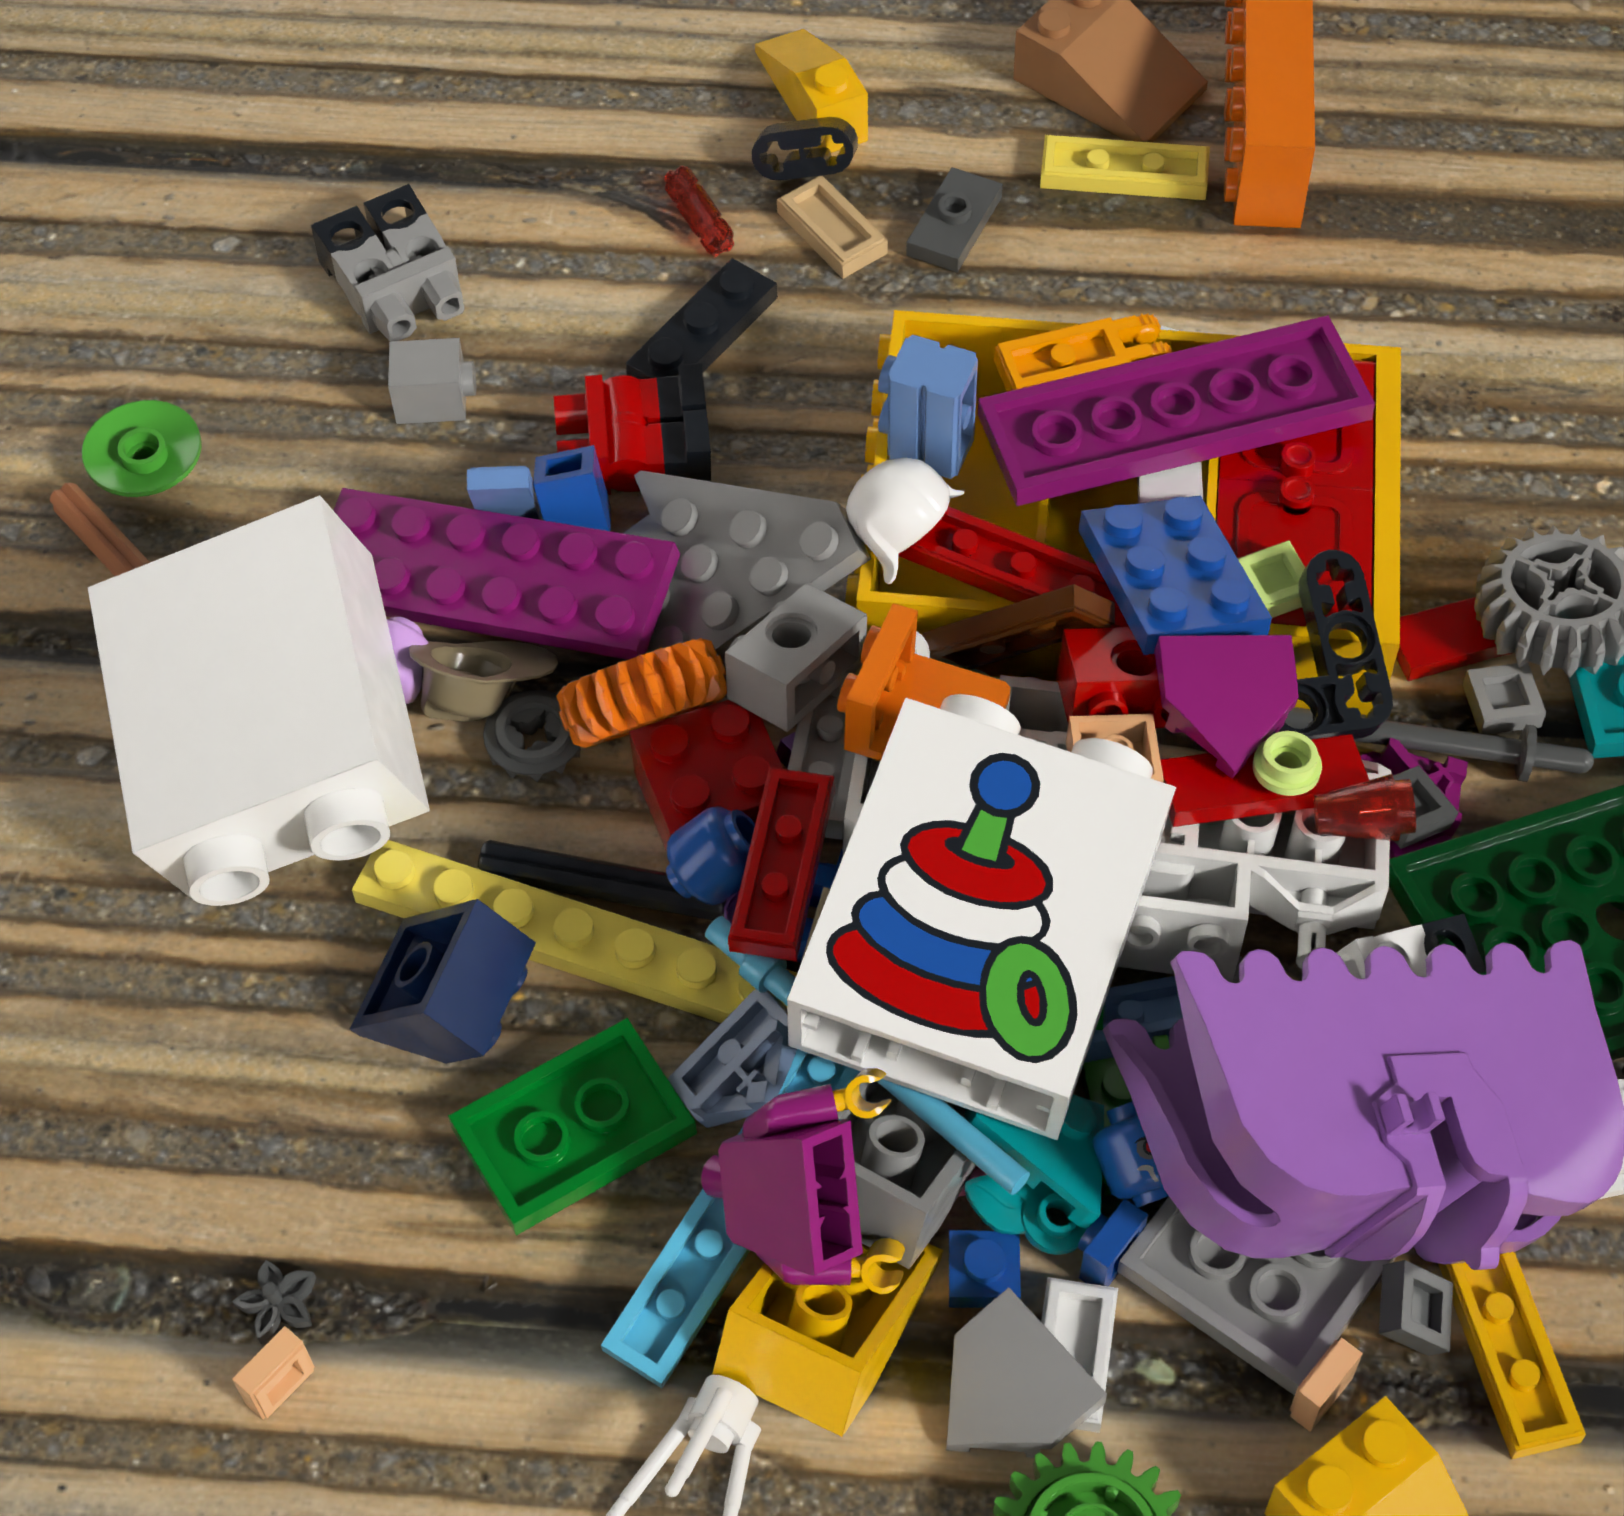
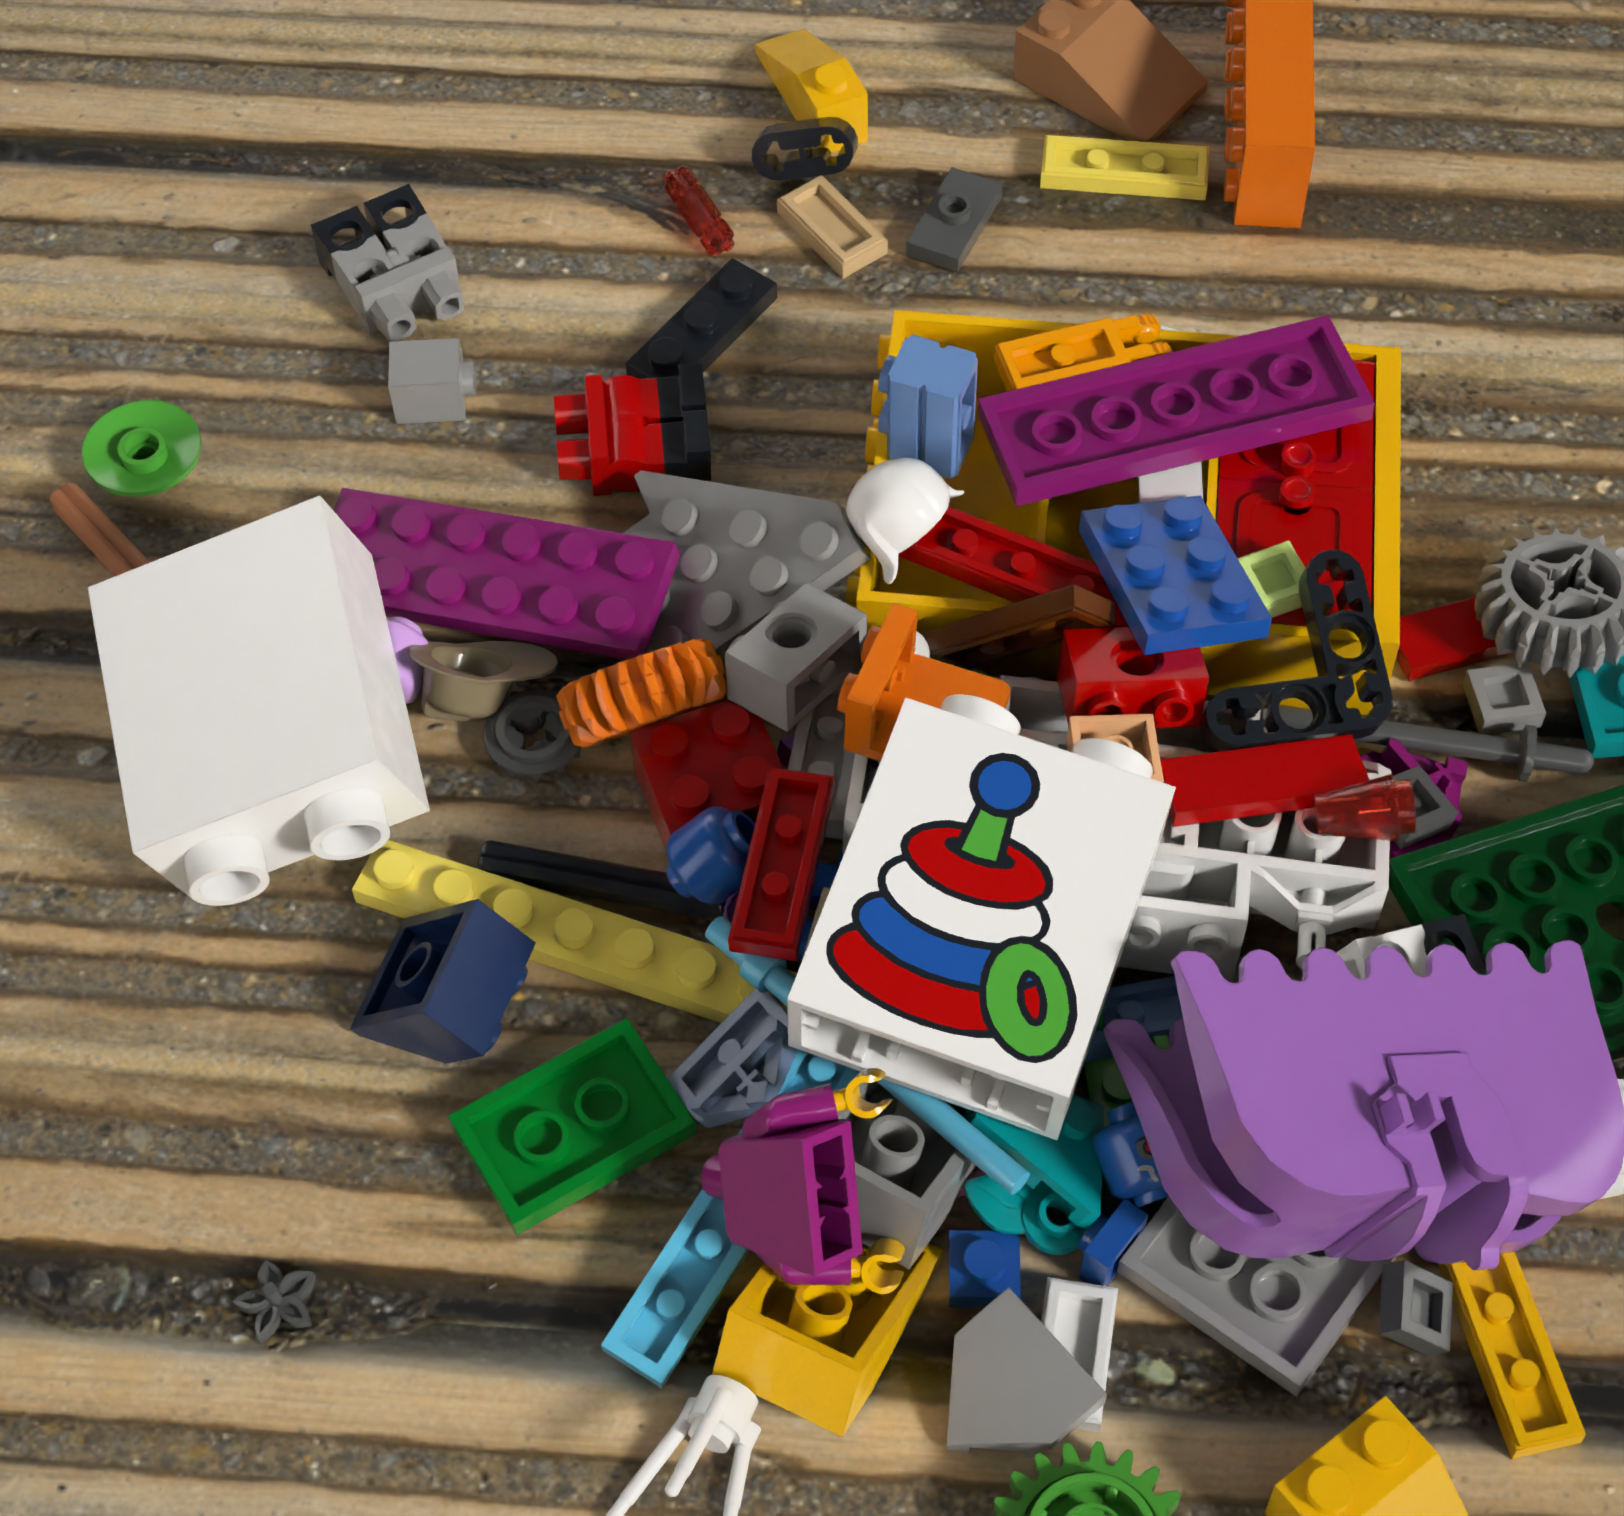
(274, 1373): light nougat tile -> none
(503, 491): medium blue tile -> none
(572, 489): blue brick -> none
(1227, 691): magenta slope -> none
(1283, 751): yellowish green plate -> none
(1324, 1383): light nougat tile -> none

